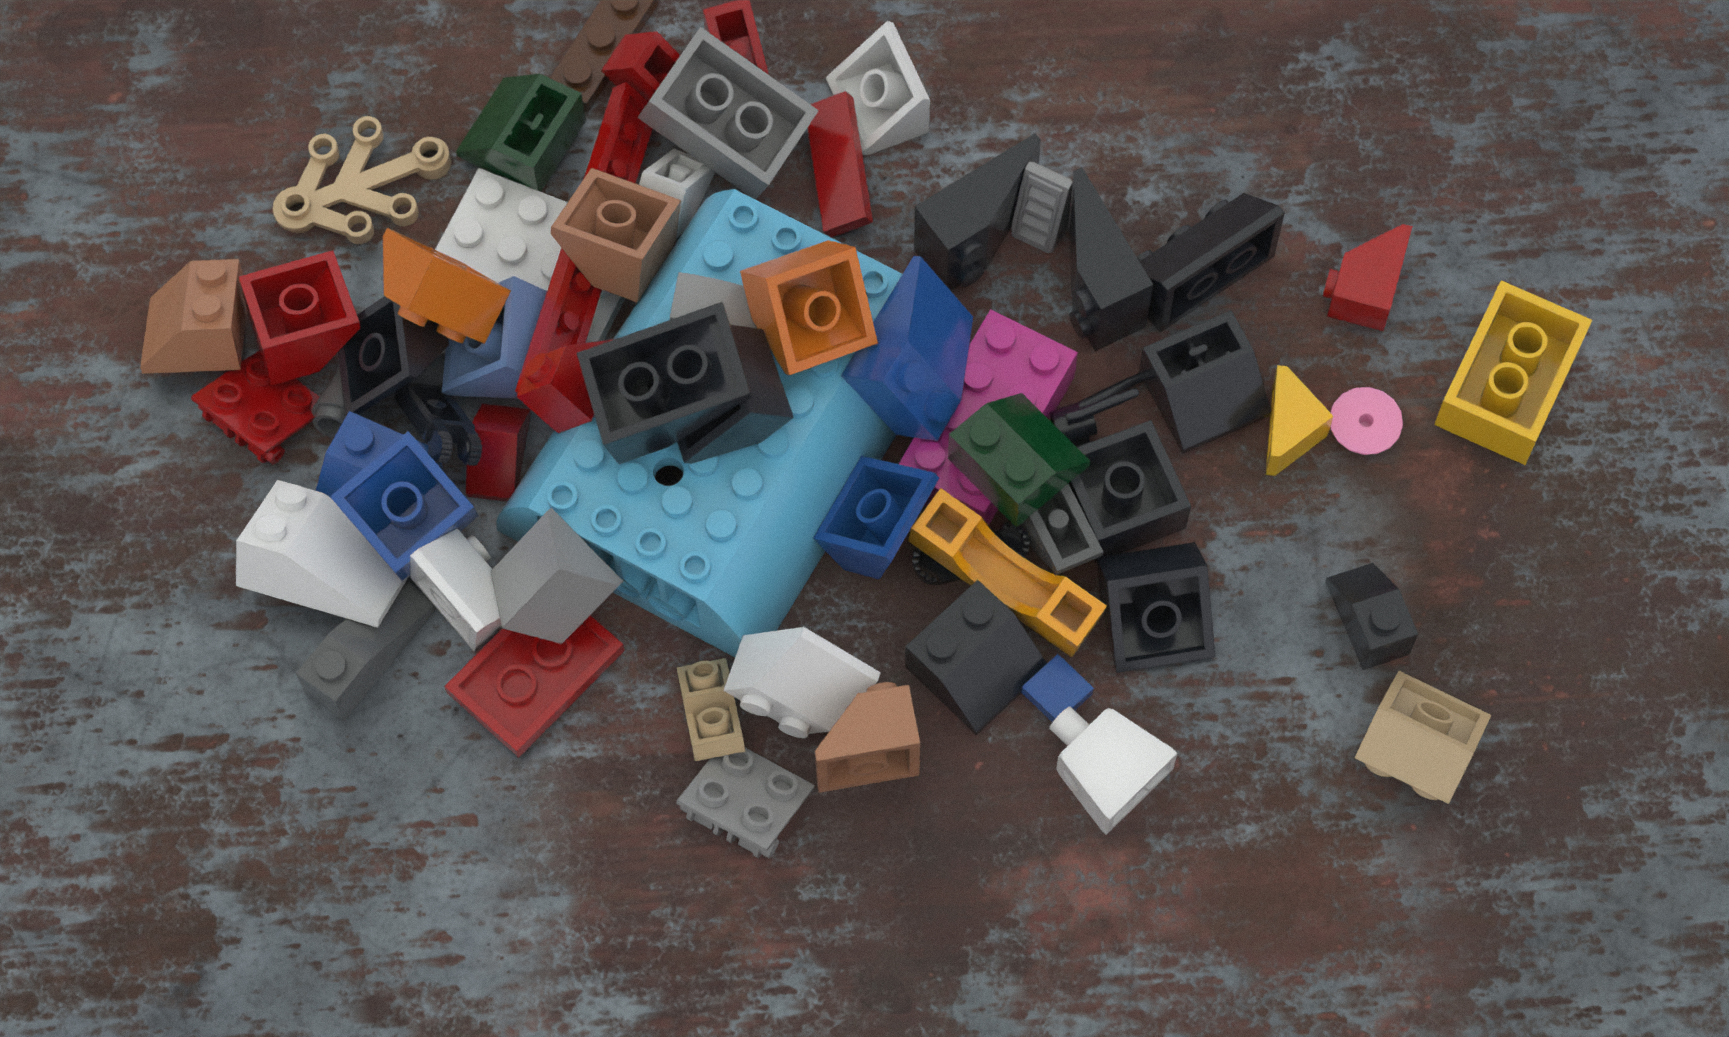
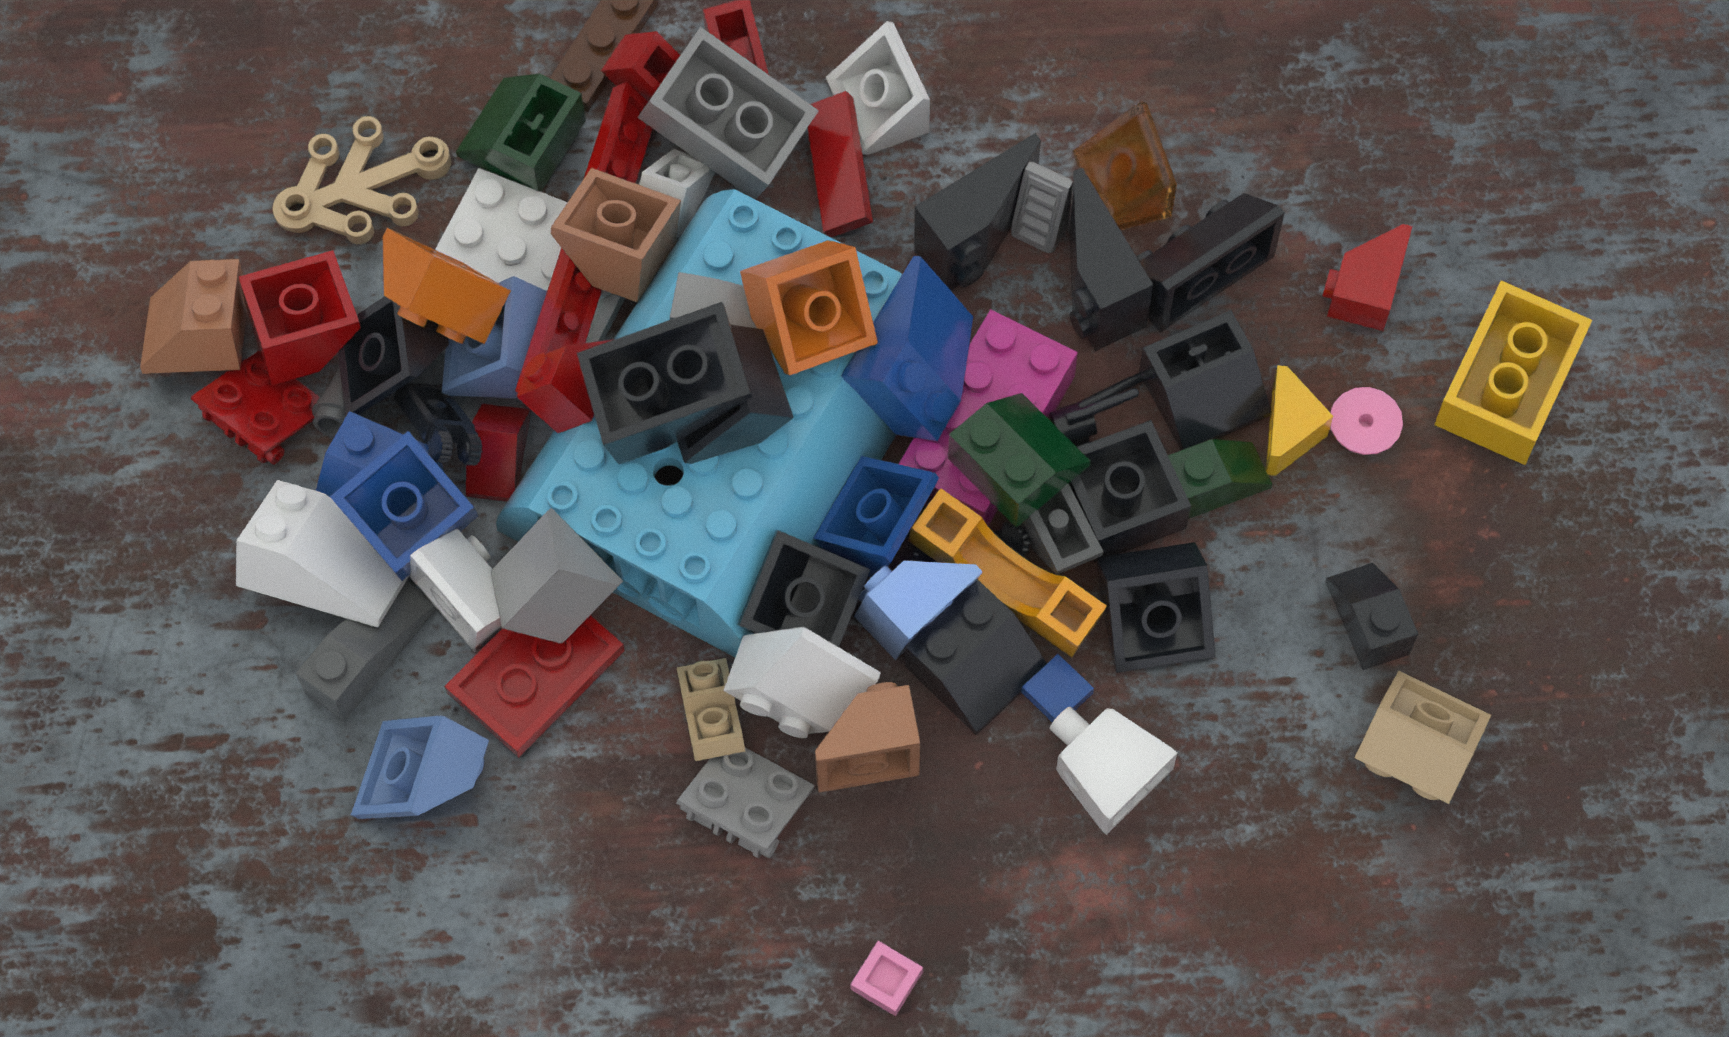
(418, 767): none -> medium blue slope
(803, 589): none -> black slope
(886, 978): none -> bright pink plate
(909, 598): none -> light blue slope
(1130, 169): none -> clear orange slope
(1219, 473): none -> dark green slope

